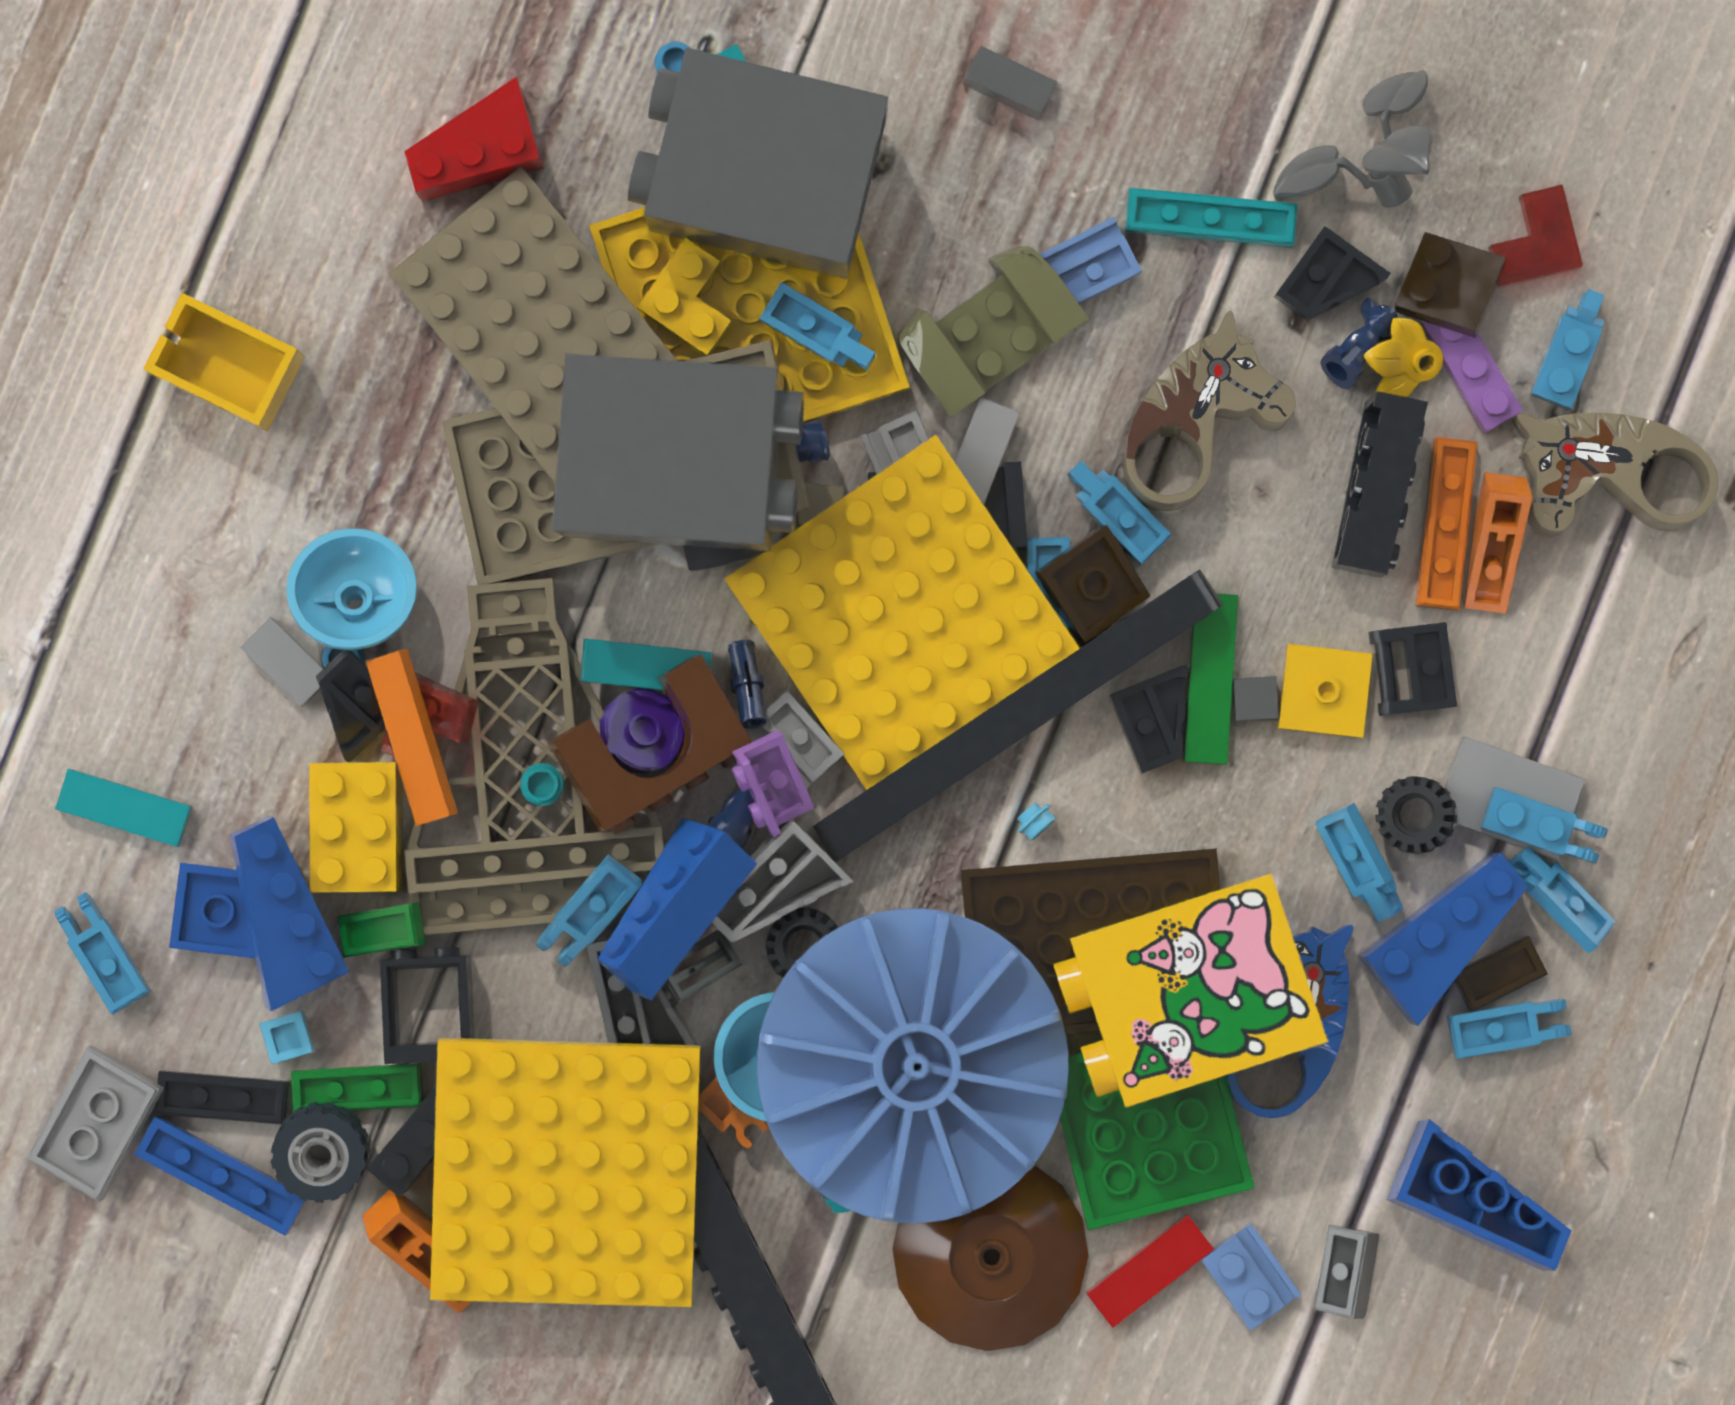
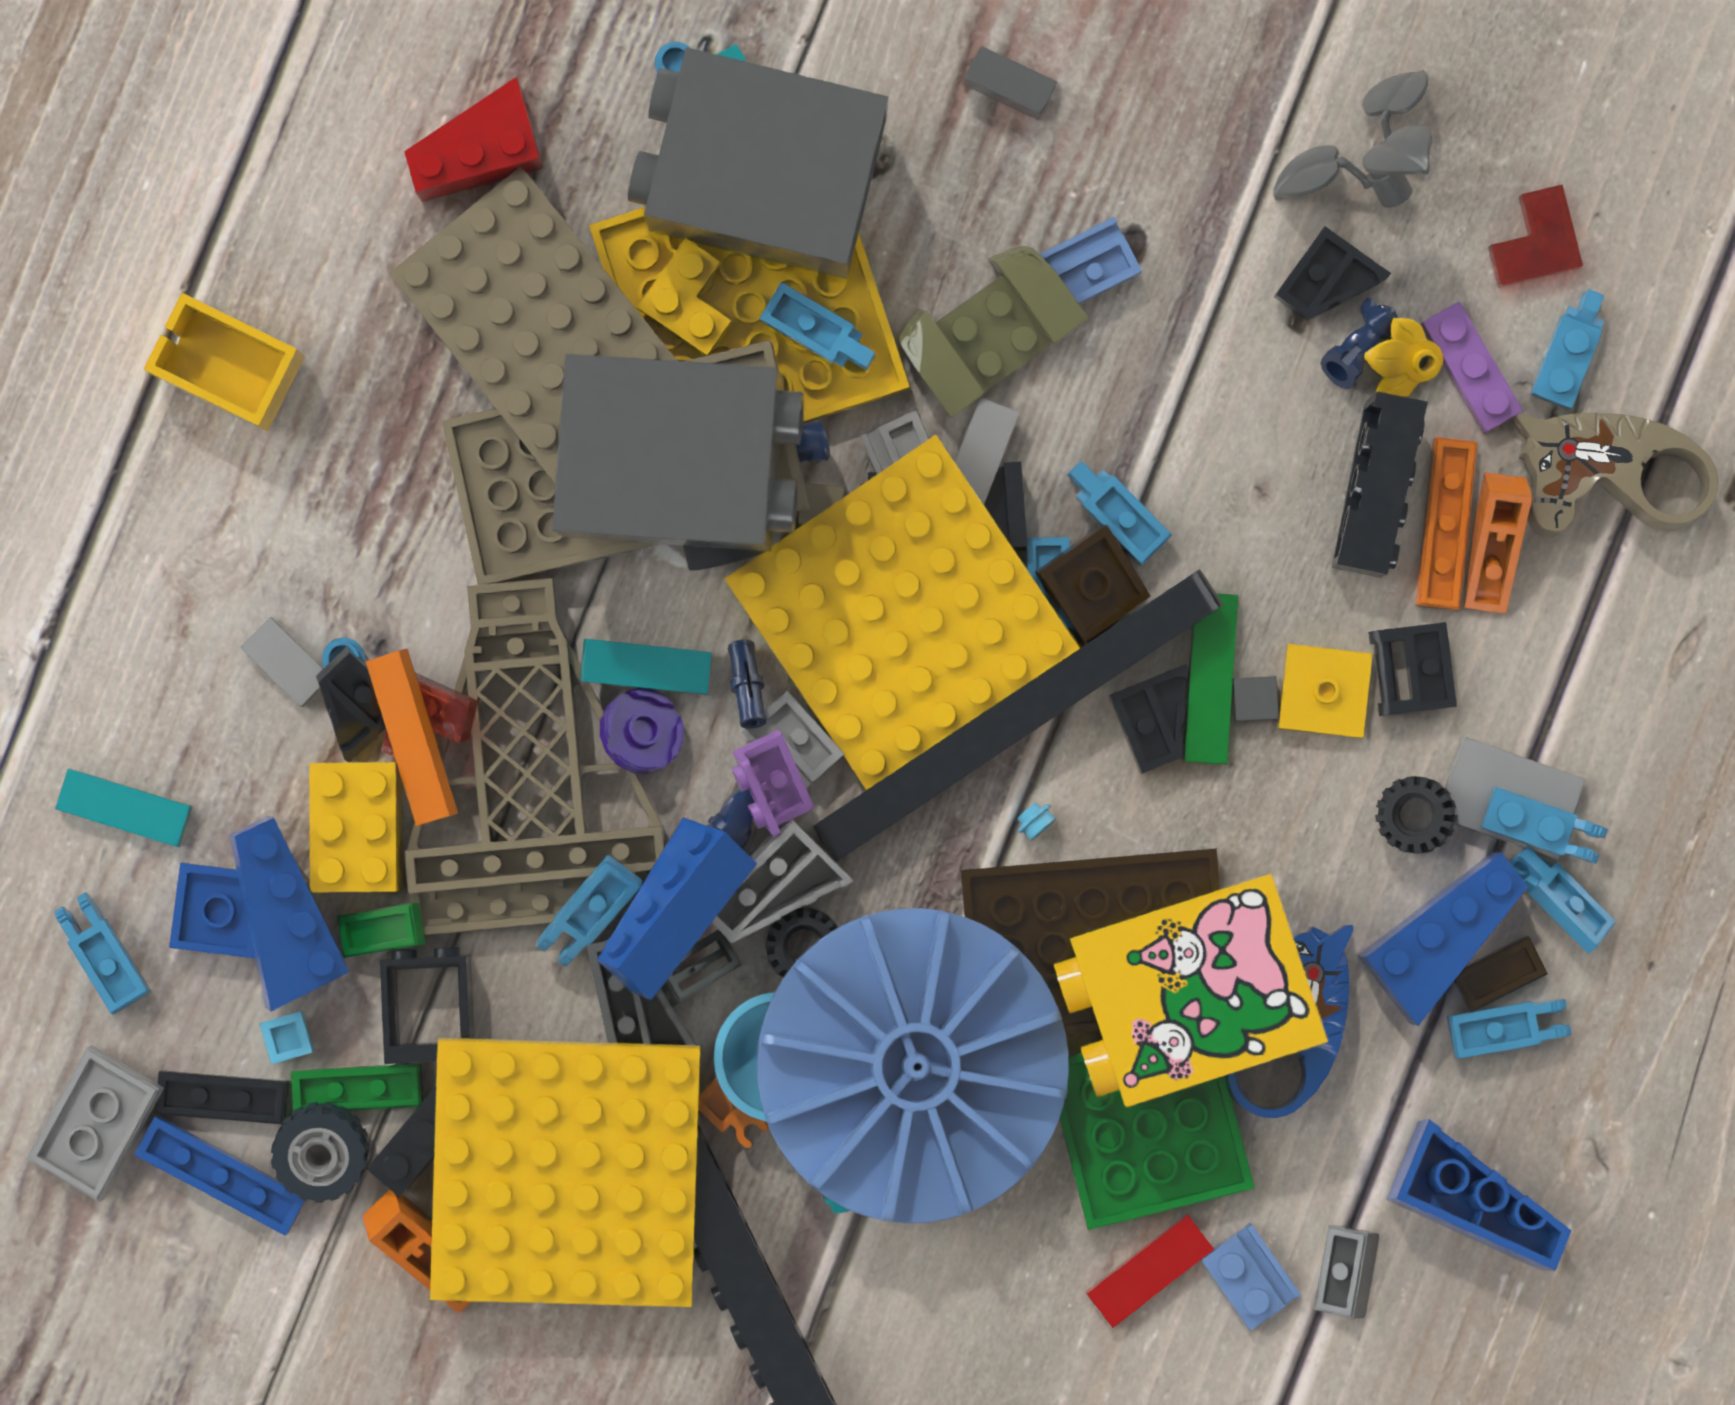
(345, 568): medium azure hat -> none
(542, 784): teal plate -> none
(709, 739): reddish brown arch -> none
(1003, 1301): reddish brown dish -> none
(1204, 383): dark tan animal -> none
(1211, 217): teal tile -> none
(1360, 861): dark azure hinge -> none
(1450, 284): dark brown plate -> none

